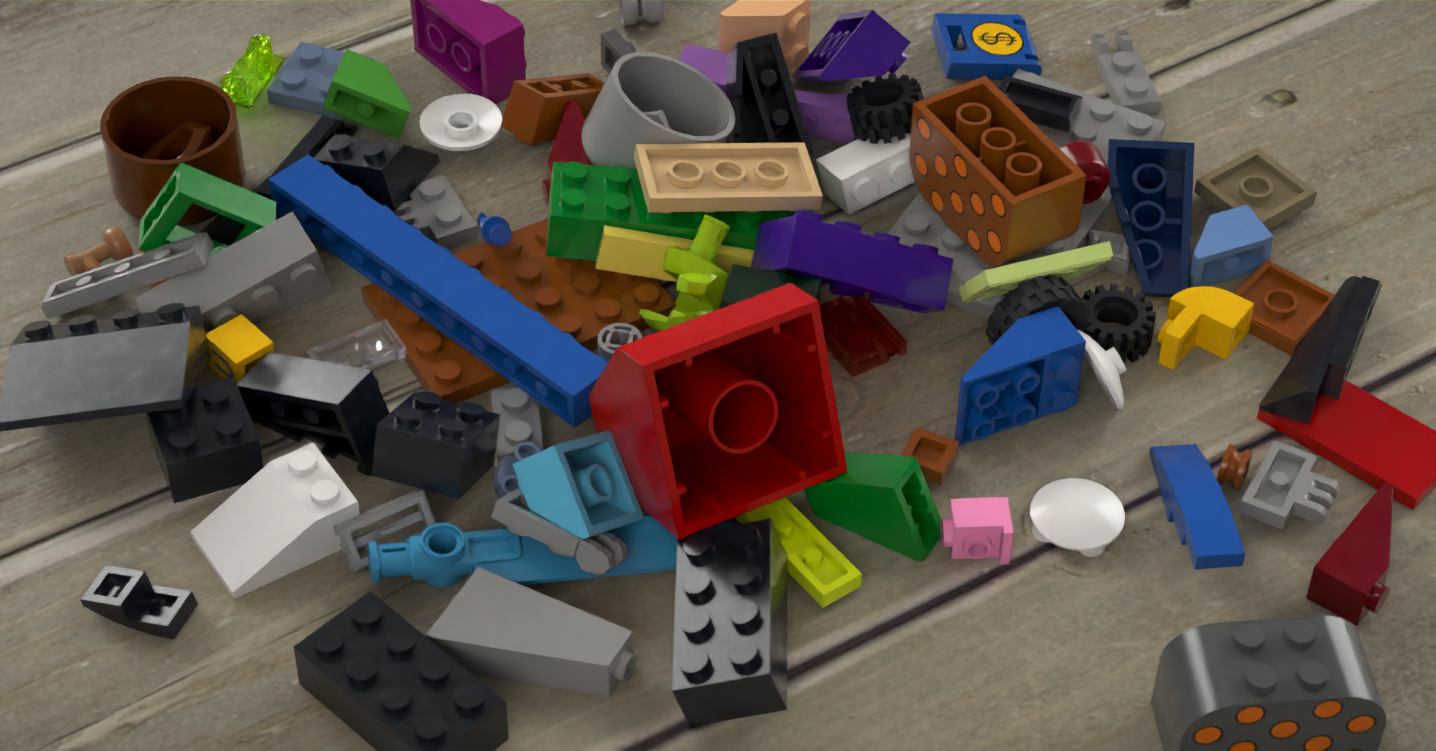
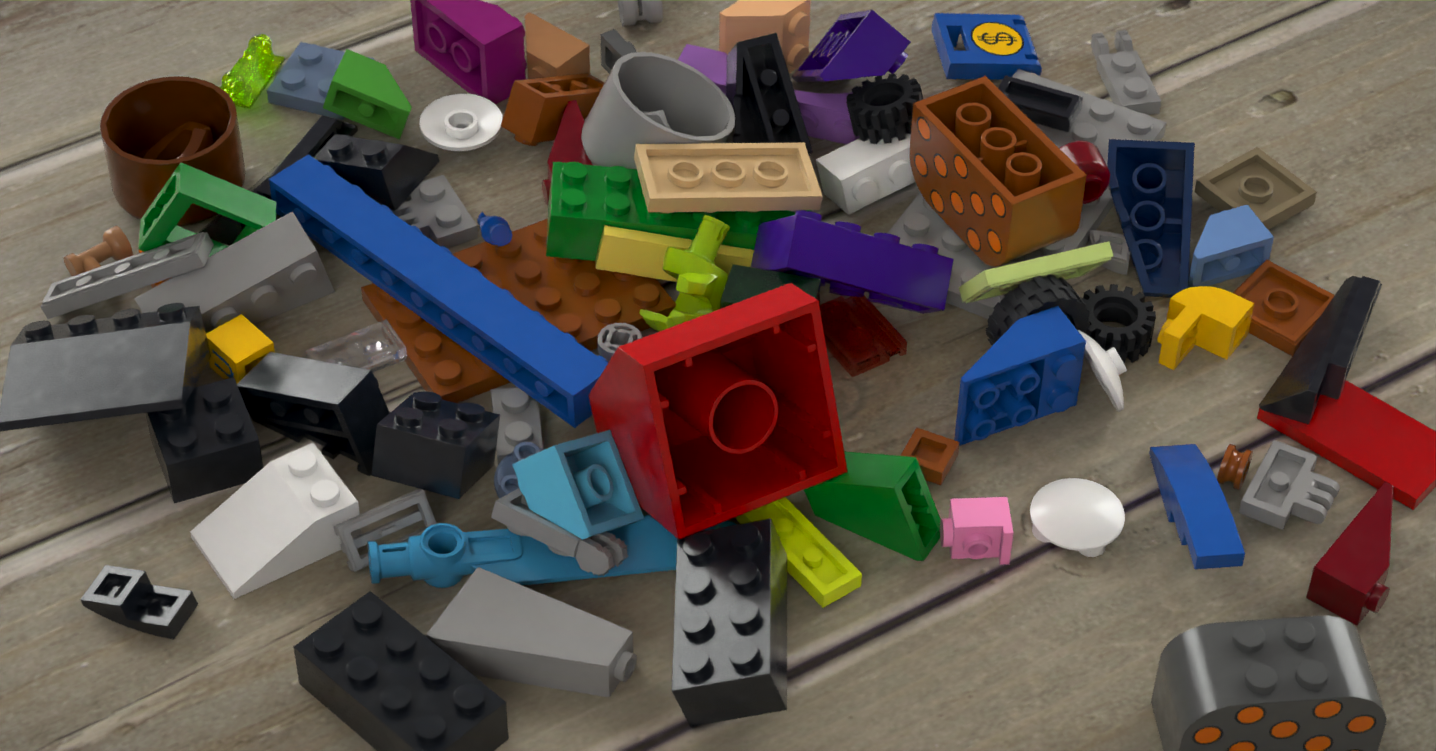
(553, 51): none -> medium nougat slope

